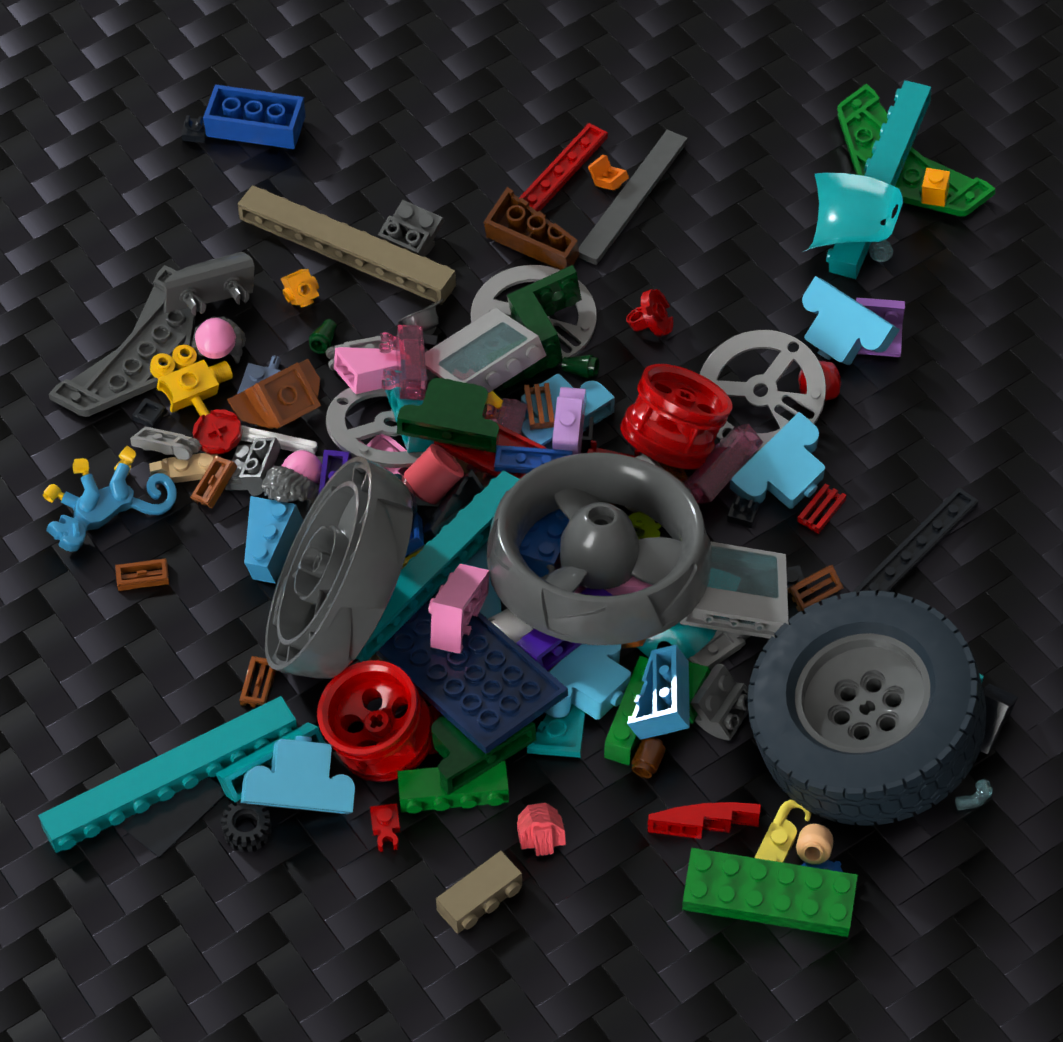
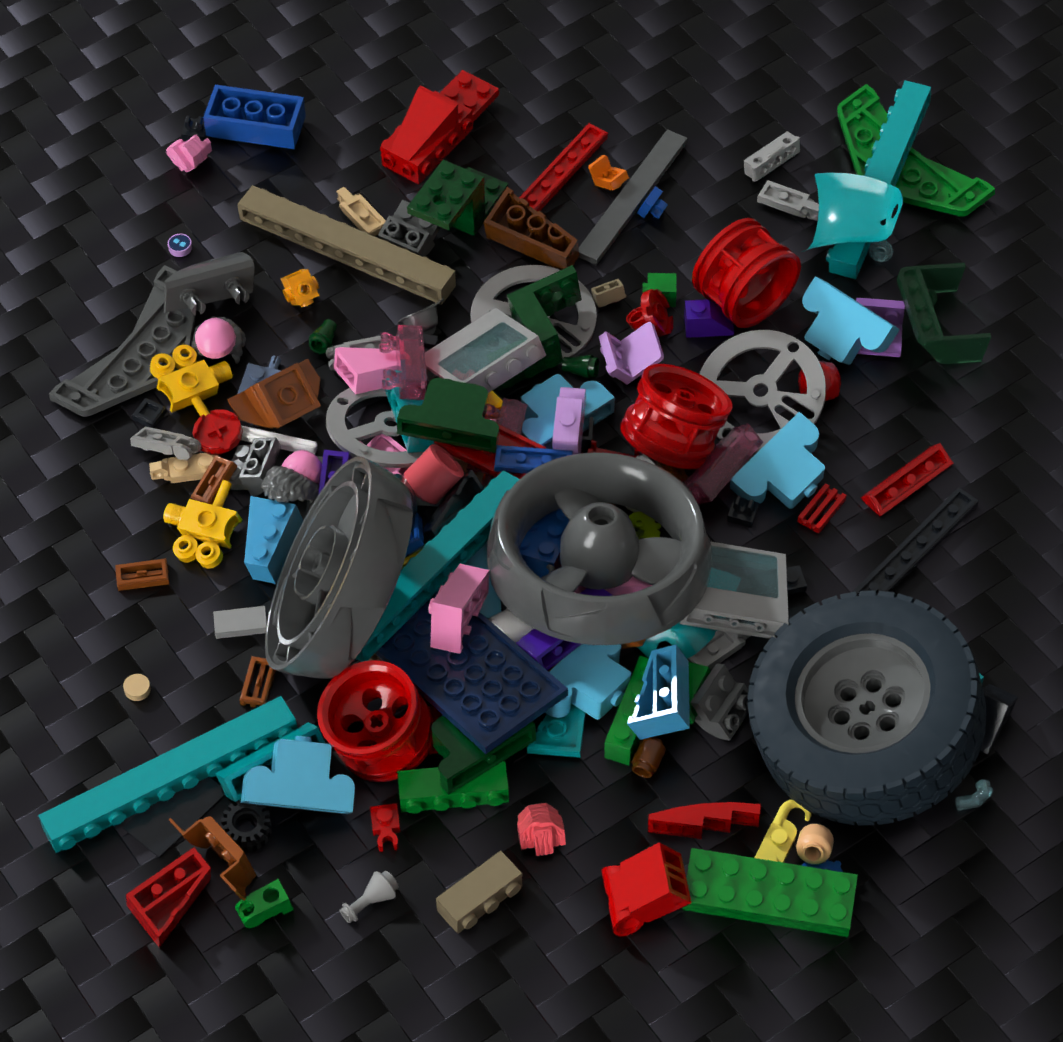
(100, 506): dark azure animal -> none
(136, 687): none -> tan tile
(168, 894): none -> red wedge
(179, 245): none -> tile
(190, 153): none -> bright pink hair
(203, 523): none -> yellow piece
(207, 833): none -> dark orange piece
(240, 622): none -> light grey tile
(263, 904): none -> green leg
(360, 212): none -> tan hinge
(380, 888): none -> light grey piece
(436, 125): none -> red wedge
(457, 198): none -> dark green bracket
(537, 391): dark orange tile -> none
(608, 293): none -> dark tan piece
(632, 354): none -> lavender bracket
(645, 888): none -> red piece
(653, 204): none -> blue tile
(665, 283): none -> green brick
(706, 319): none -> dark purple slope
(746, 272): none -> red wheel
(772, 156): none -> light grey piece
(788, 200): none -> light grey hinge
(797, 597): dark orange tile -> none
(907, 479): none -> red slope
(918, 290): none -> clear green windscreen
(935, 187): light orange brick -> none

